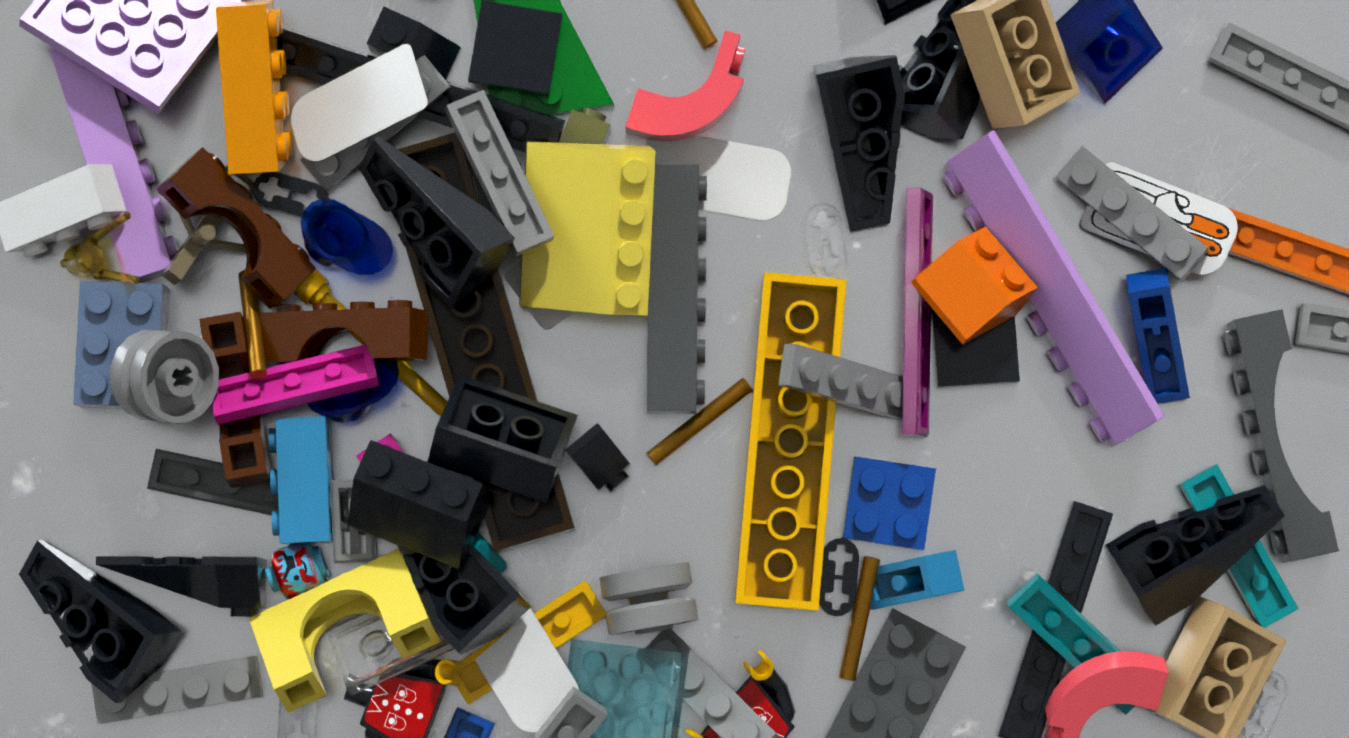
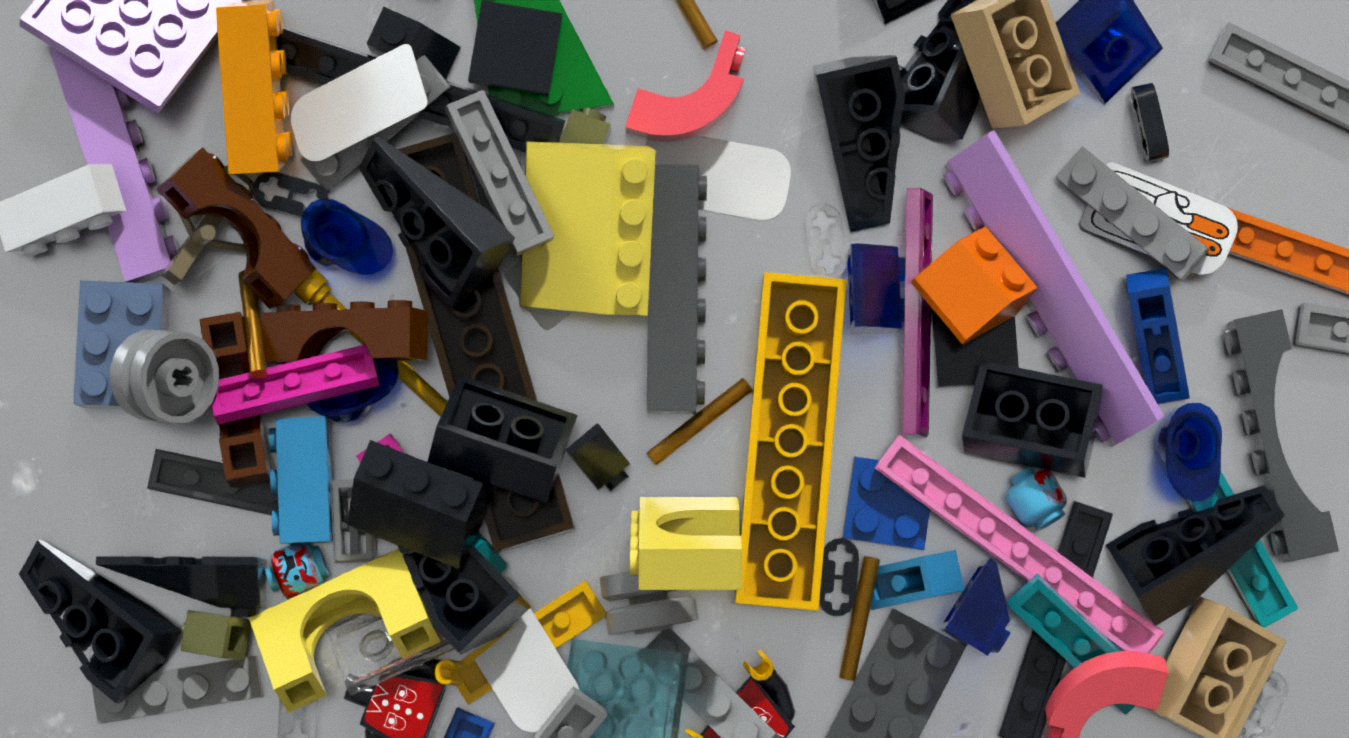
(88, 257): clear yellow plant -> none
(215, 635): none -> olive brick
(686, 543): none -> light yellow arch
(841, 381): light grey plate -> none
(875, 288): none -> clear blue slope
(980, 612): none -> clear blue slope
(1015, 545): none -> bright pink tile
(1032, 418): none -> black slope
(1036, 498): none -> medium azure head
(1149, 122): none -> black beam
(1192, 451): none -> clear blue piece

